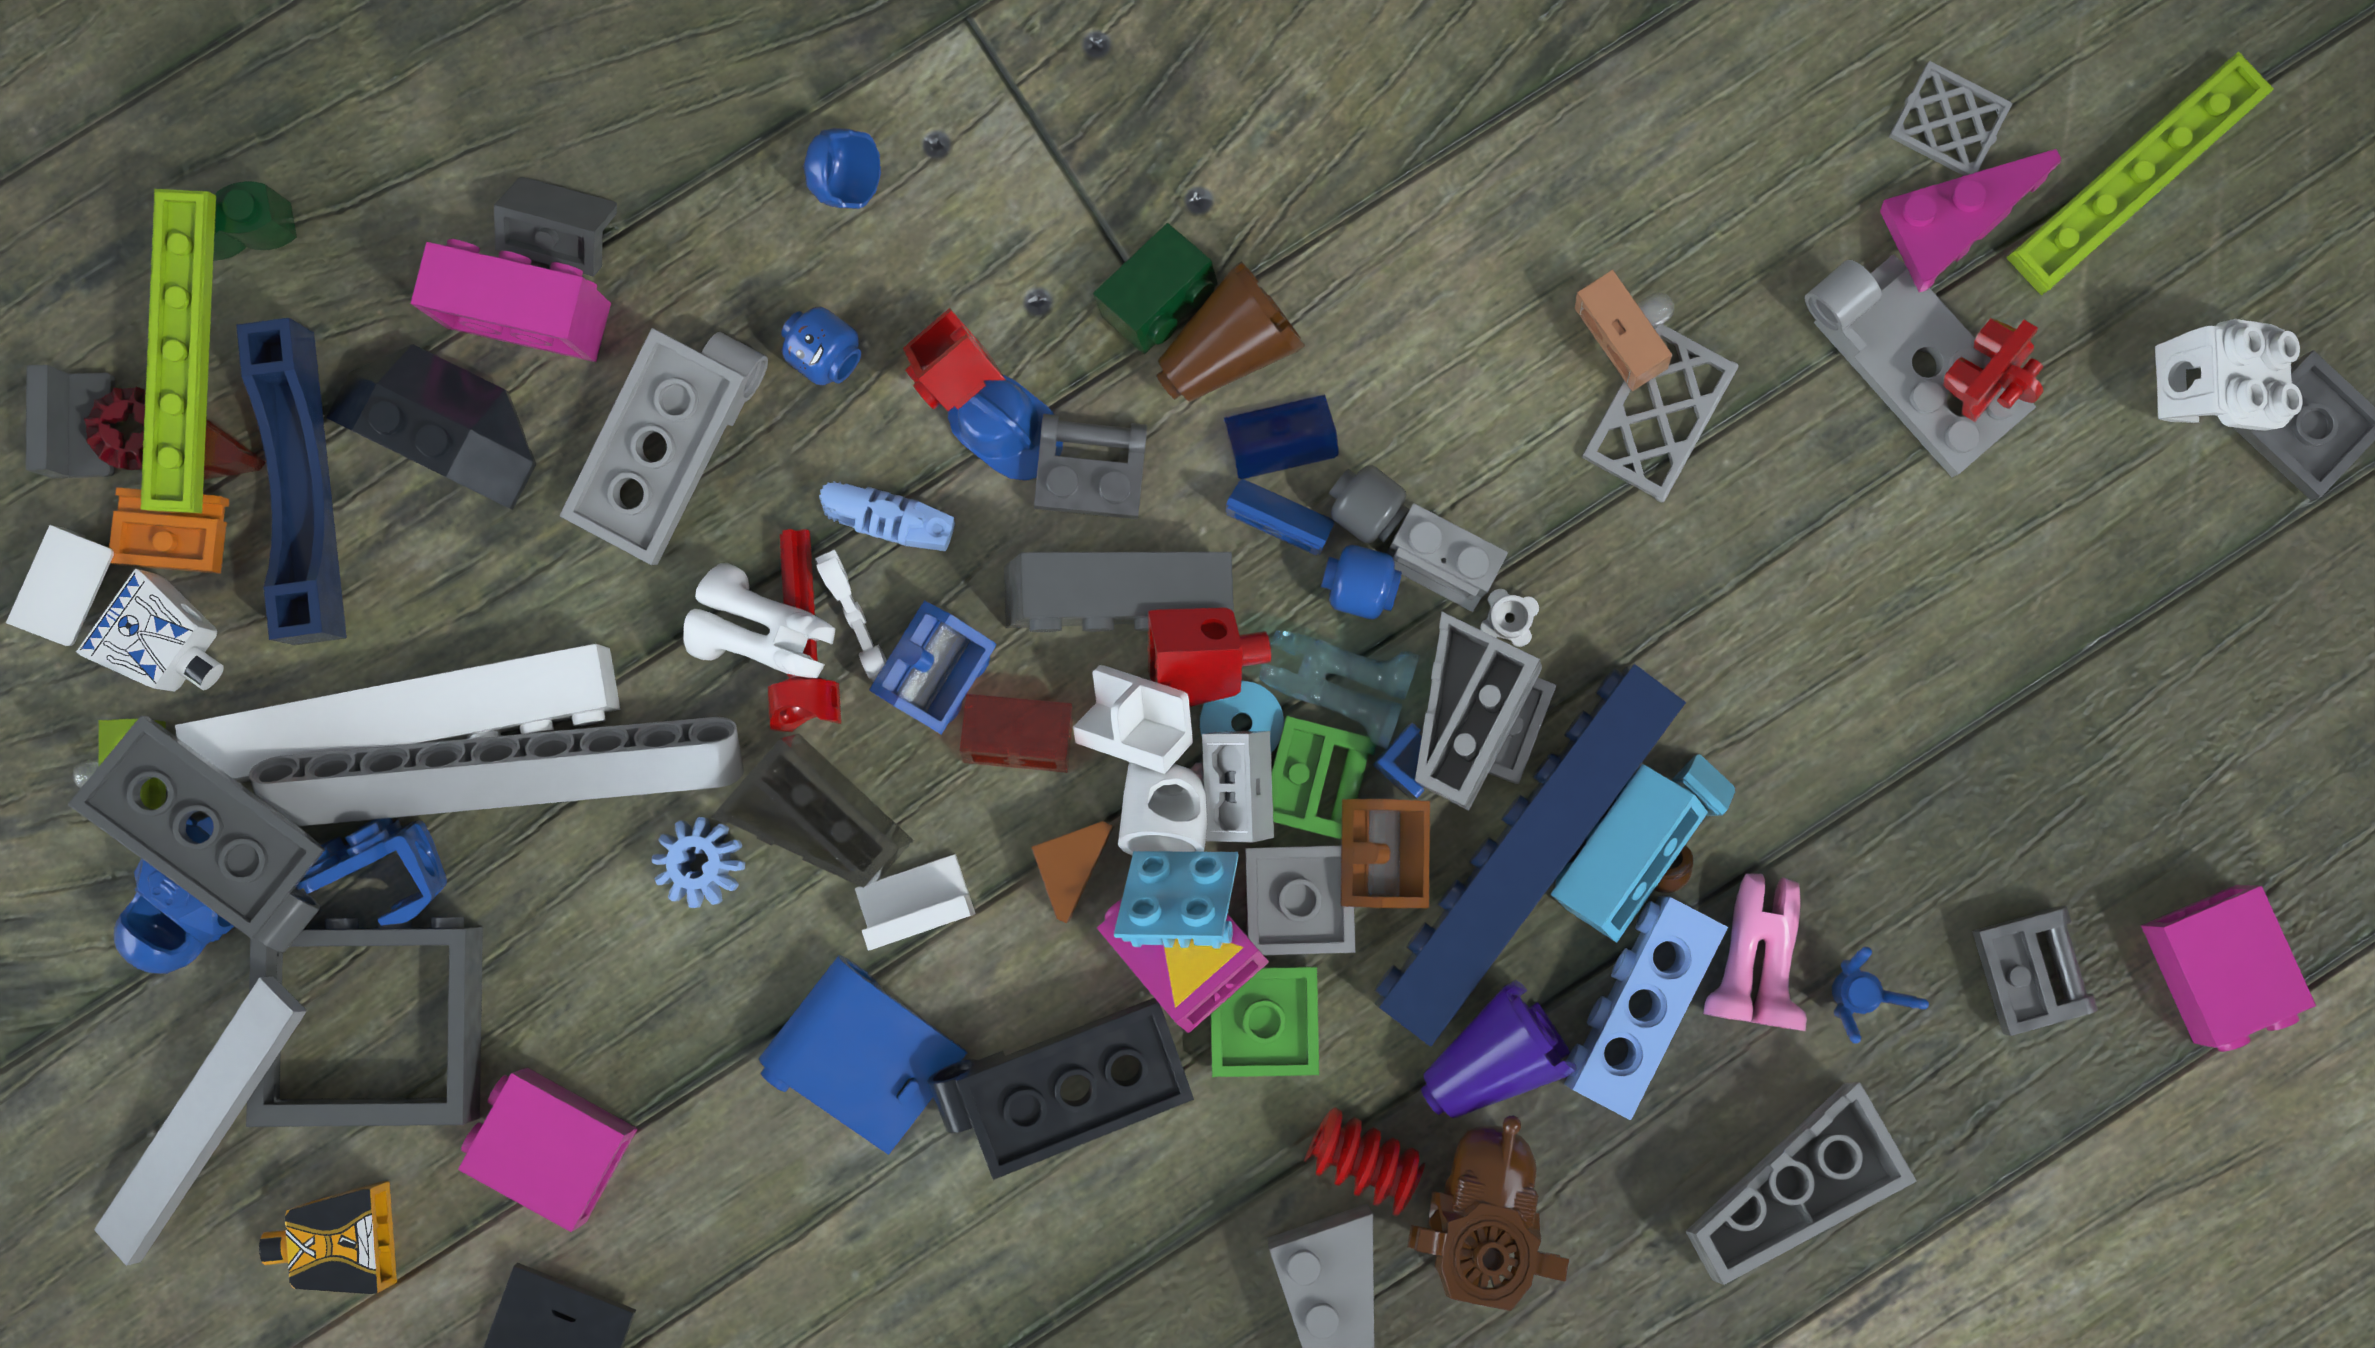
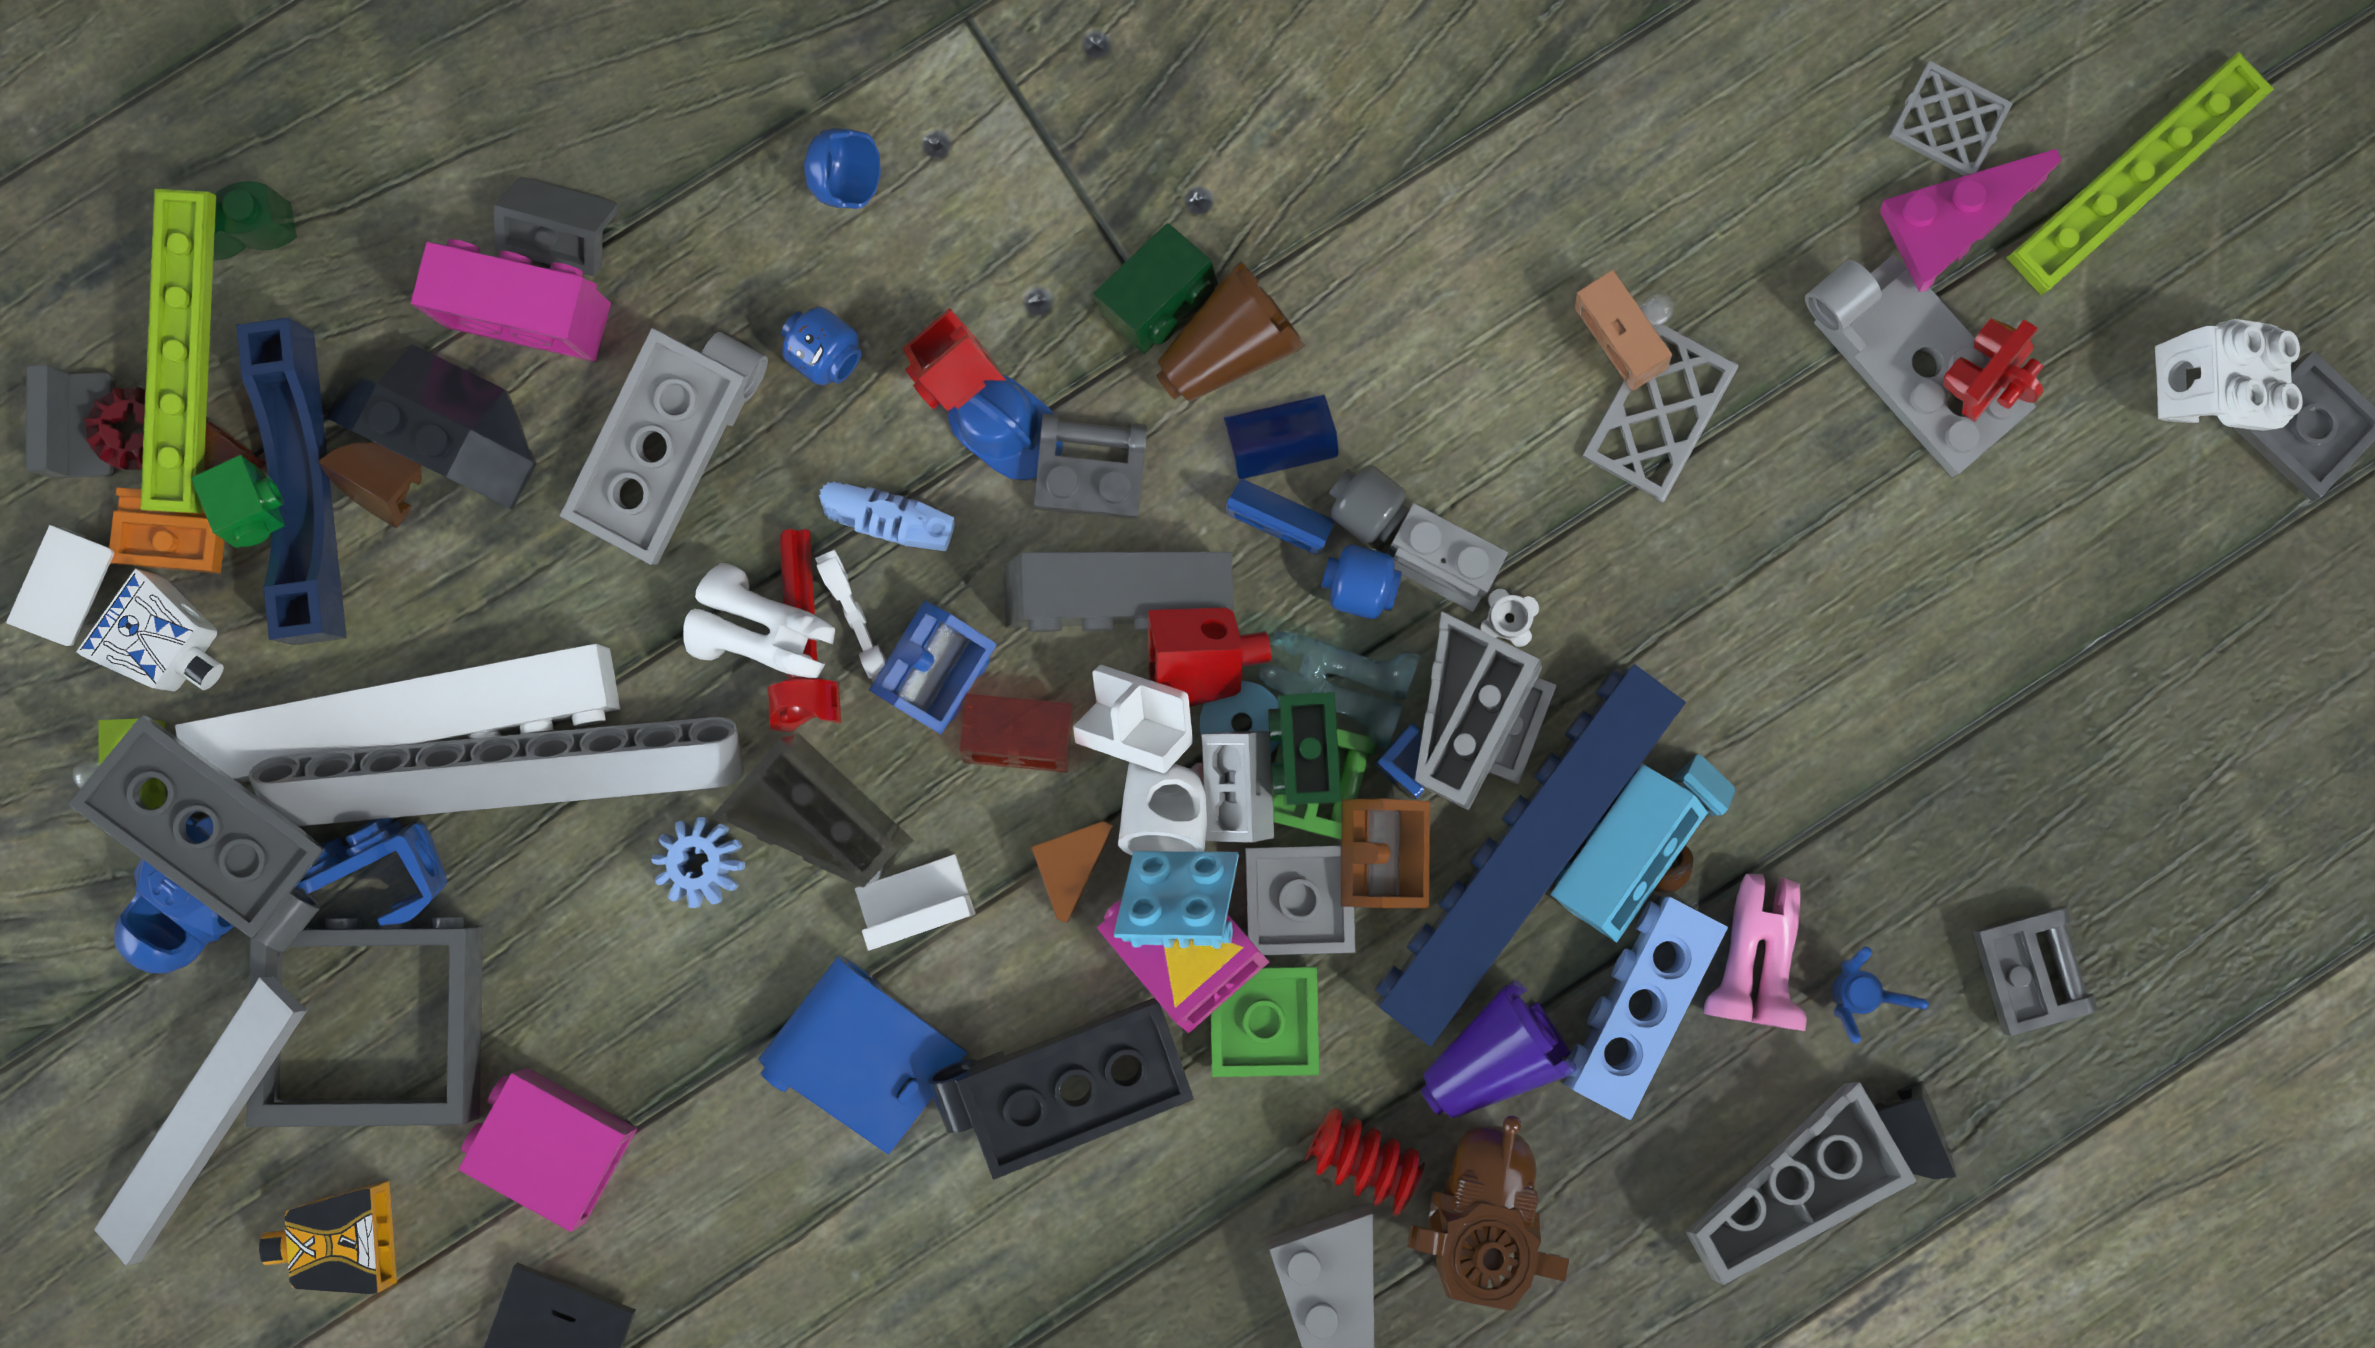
(239, 502): none -> green brick
(373, 478): none -> reddish brown brick
(1308, 749): none -> dark green brick
(1918, 1133): none -> black brick
(2229, 967): dark pink brick -> none

